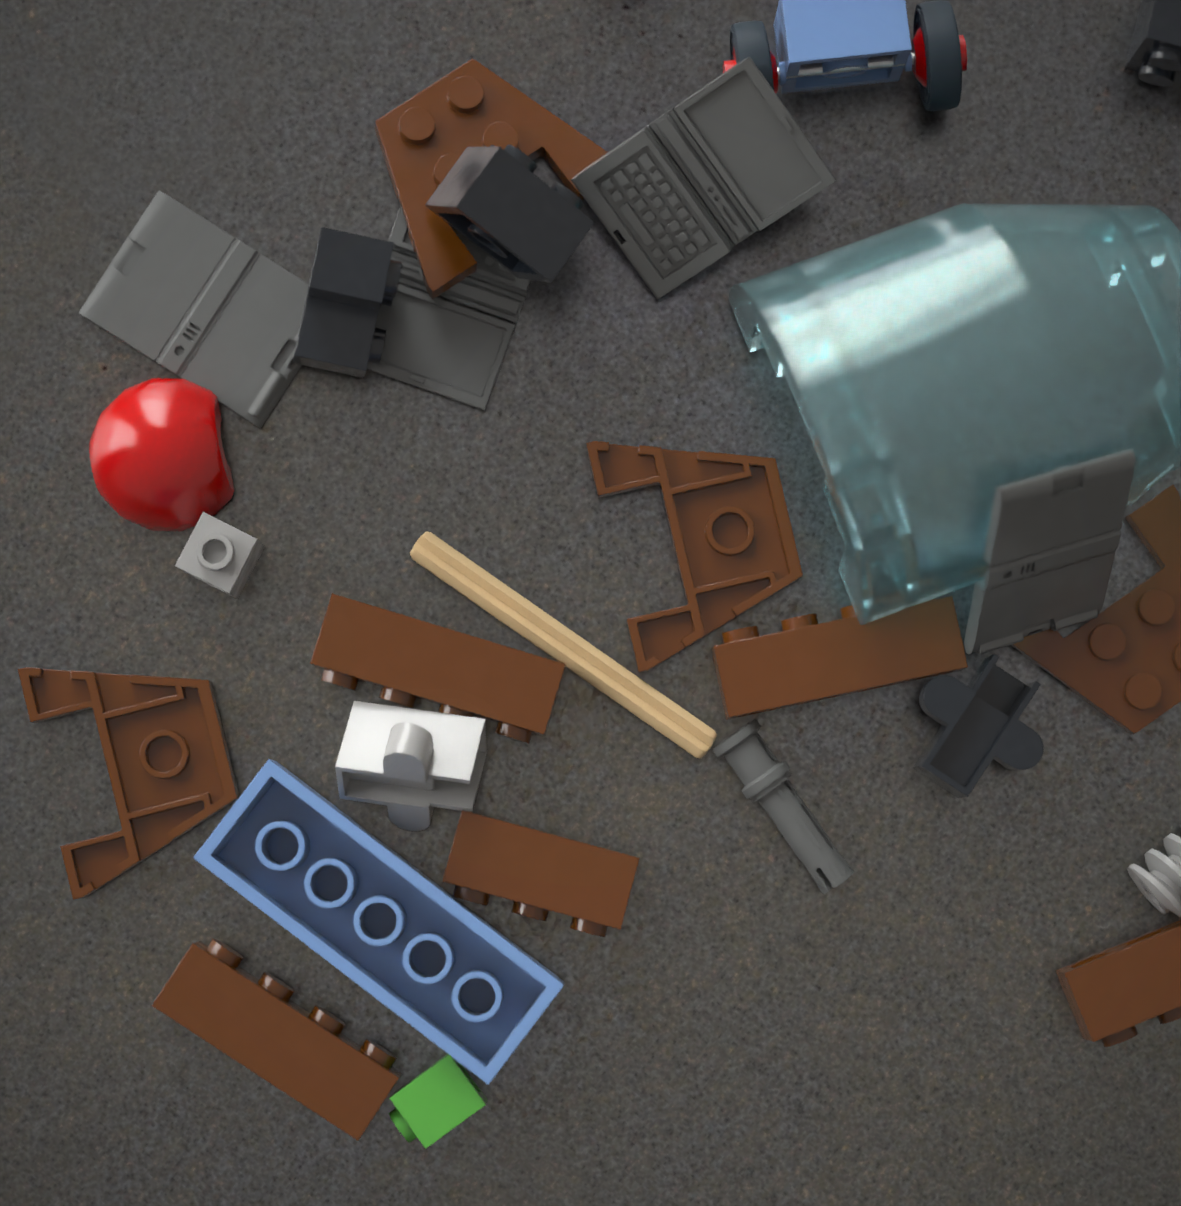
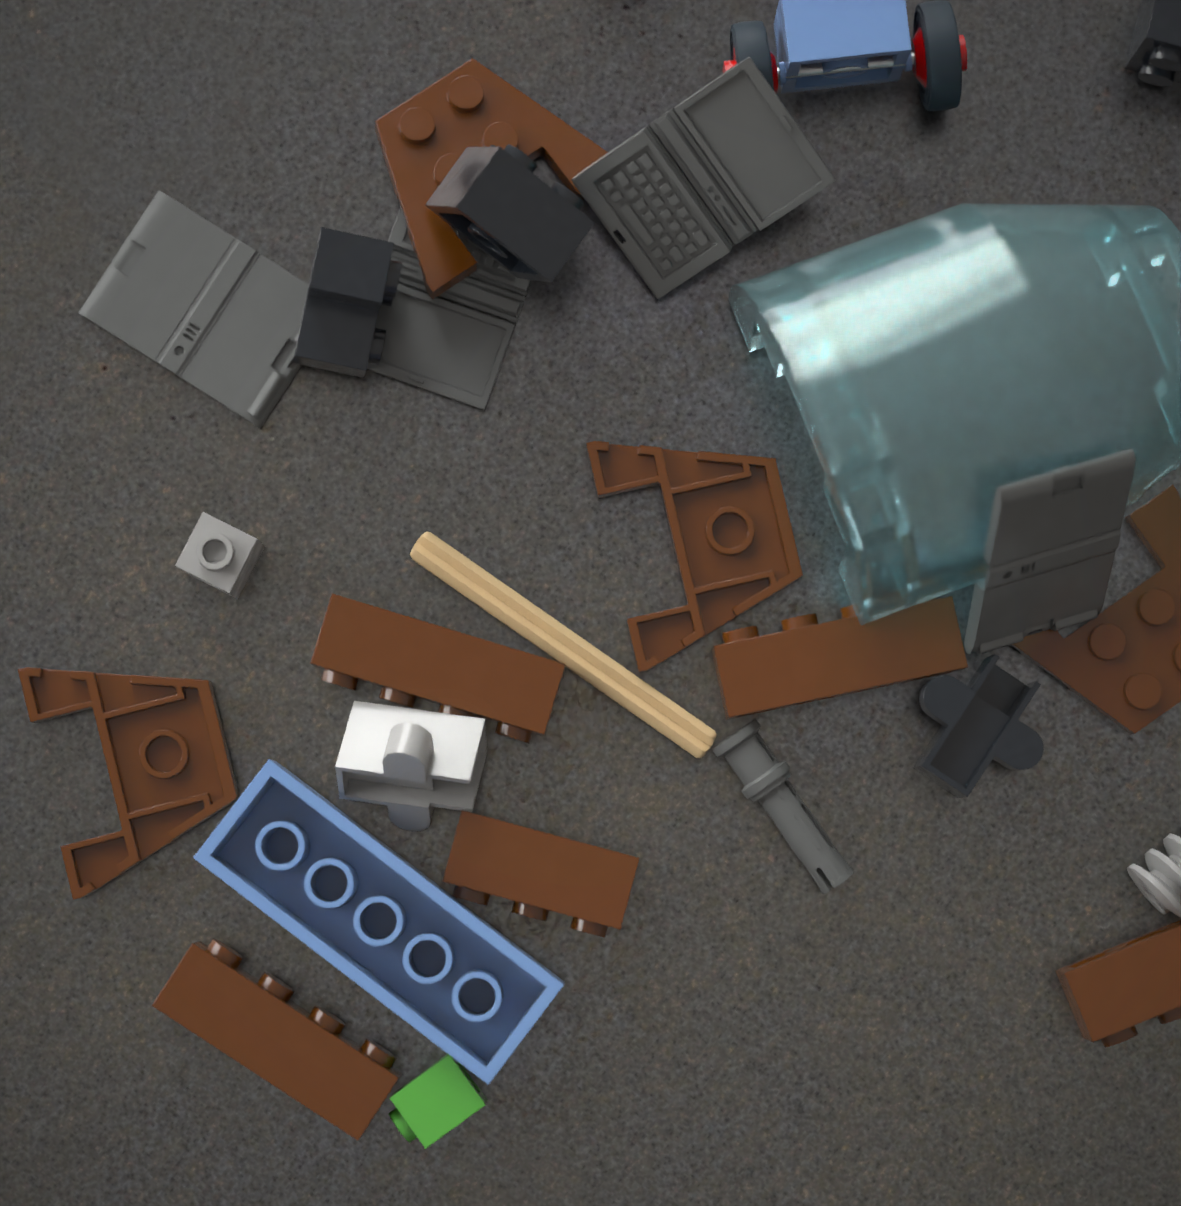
(162, 455): red cylinder -> none

